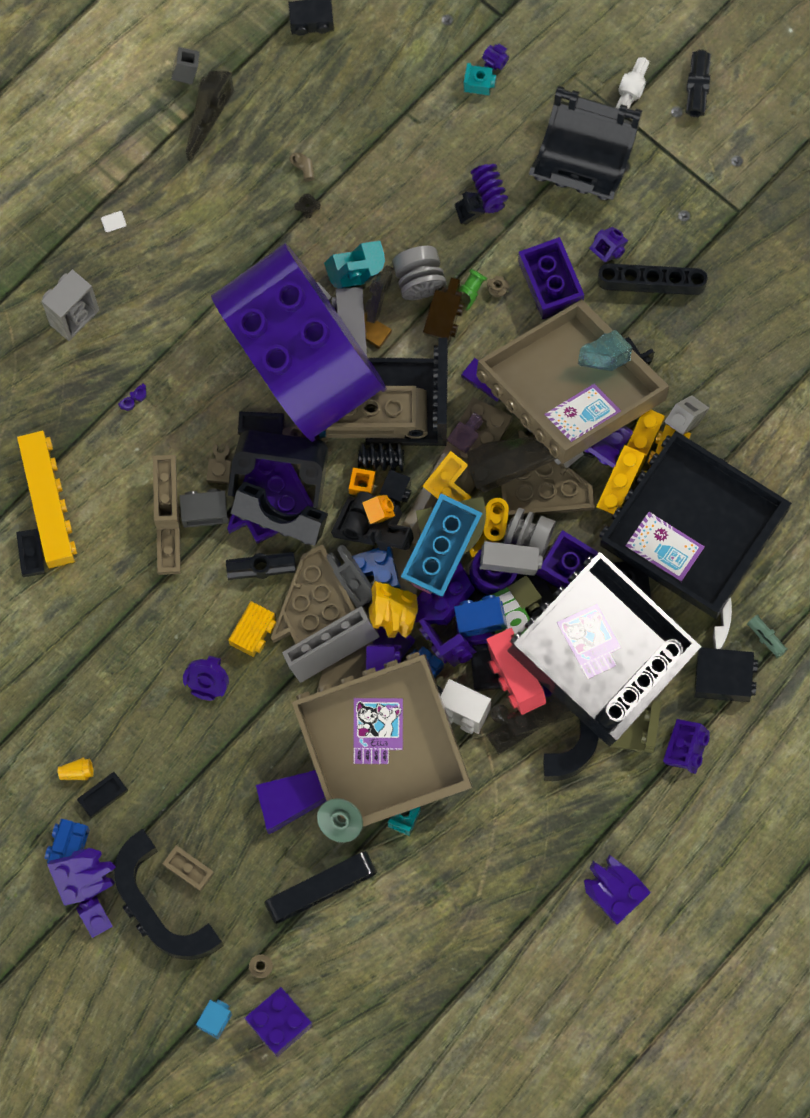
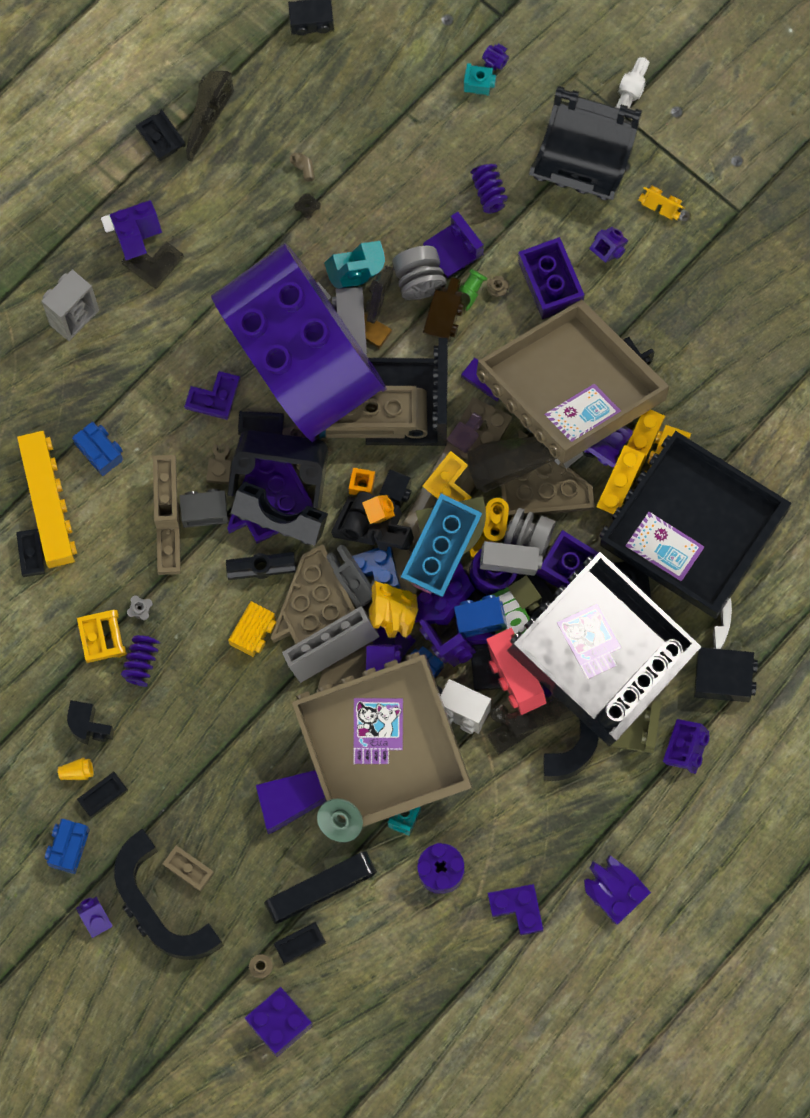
(80, 875): dark purple plate -> none
(81, 724): none -> black brick
(94, 639): none -> yellow plate
(97, 448): none -> blue brick
(133, 226): none -> dark purple brick
(139, 394): dark purple piece -> none
(139, 660): none -> dark purple piece
(142, 614): none -> light grey plate
(155, 268): none -> clear smoke plate
(160, 135): none -> black plate
(185, 65): dark grey brick -> none
(206, 678): dark purple tile -> none
(214, 402): none -> dark purple plate
(214, 1018): dark azure brick -> none
(299, 943): none -> black tile
(381, 457): black piece -> none
(440, 855): none -> dark purple brick
(456, 246): none -> dark purple bracket
(469, 207): black bracket -> none
(521, 901): none -> dark purple plate
(606, 353): clear light blue slope -> none
(642, 284): black beam -> none
(654, 198): none -> yellow hinge
(686, 414): light grey brick -> none
(698, 83): black piece -> none
(767, 636): sand green pin -> none

